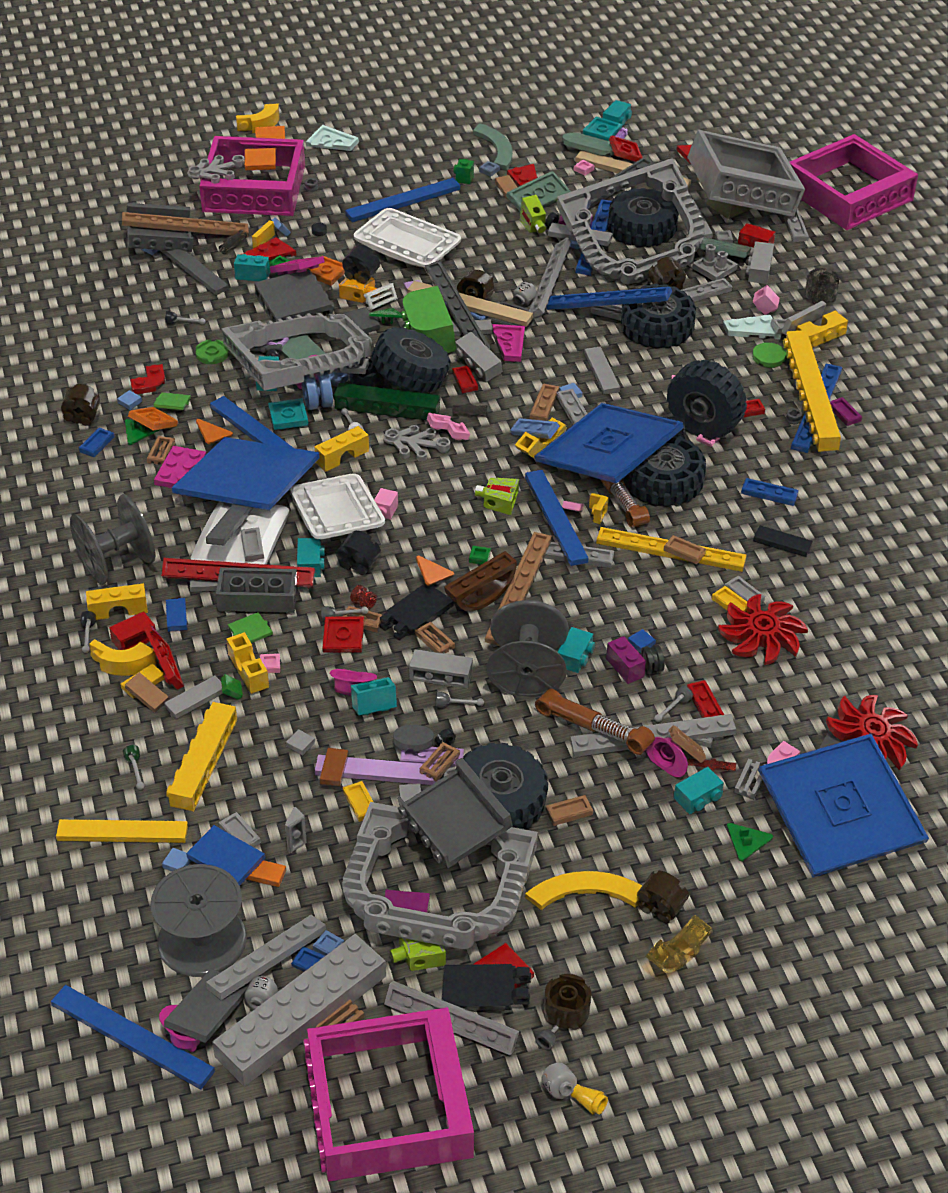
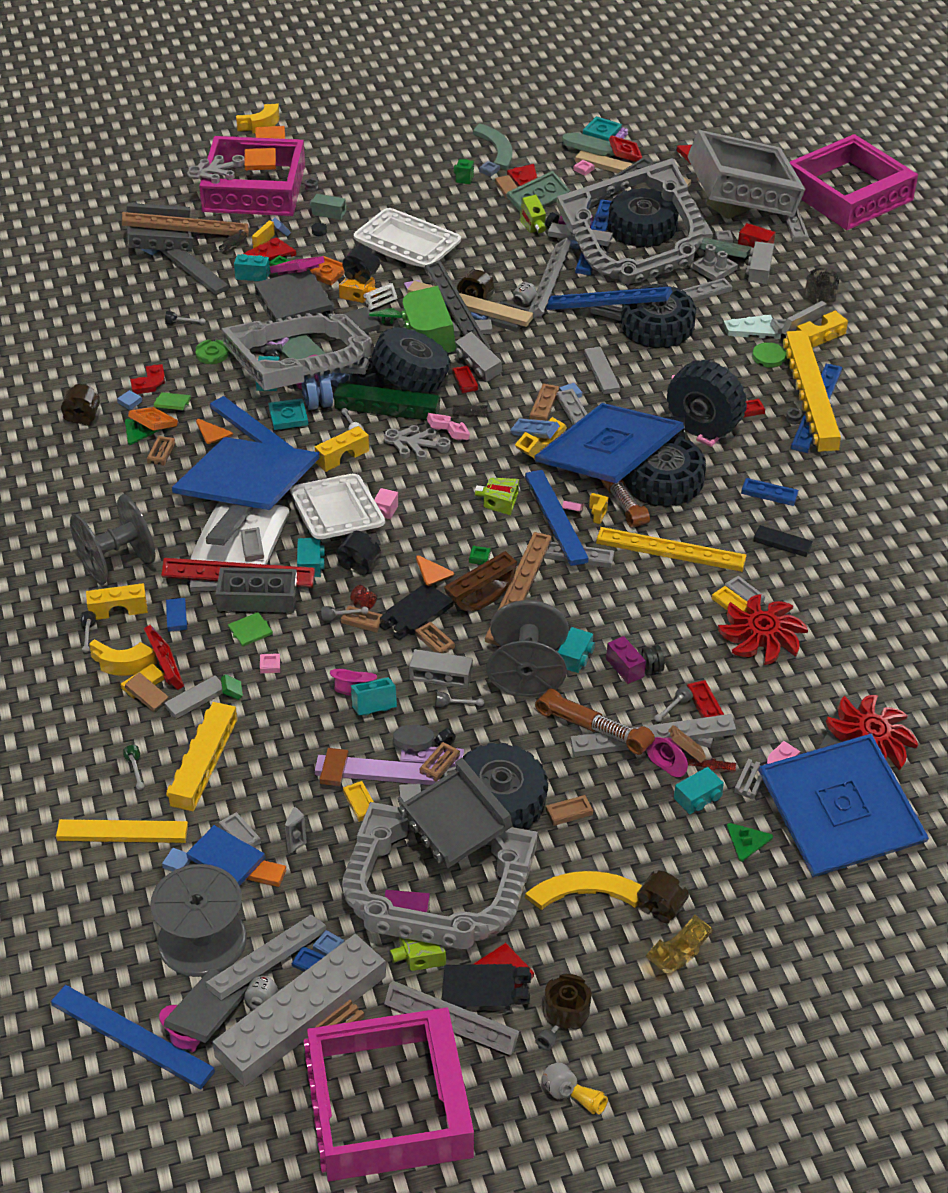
(96, 442): blue tile -> none
(131, 631): red piece -> none
(176, 465): dark pink plate -> none
(250, 669): yellow arch -> none
(300, 742): light grey tile -> none
(328, 206): none -> sand green brick
(332, 139): light aqua wing -> none
(343, 634): red tile -> none
(402, 199): blue tile -> none
(510, 341): dark pink wing -> none
(618, 112): teal brick -> none
(641, 639): blue tile -> none
(667, 272): dark brown brick -> none
(684, 549): medium nougat tile -> none
(766, 300): bright pink brick -> none
(845, 411): magenta tile -> none

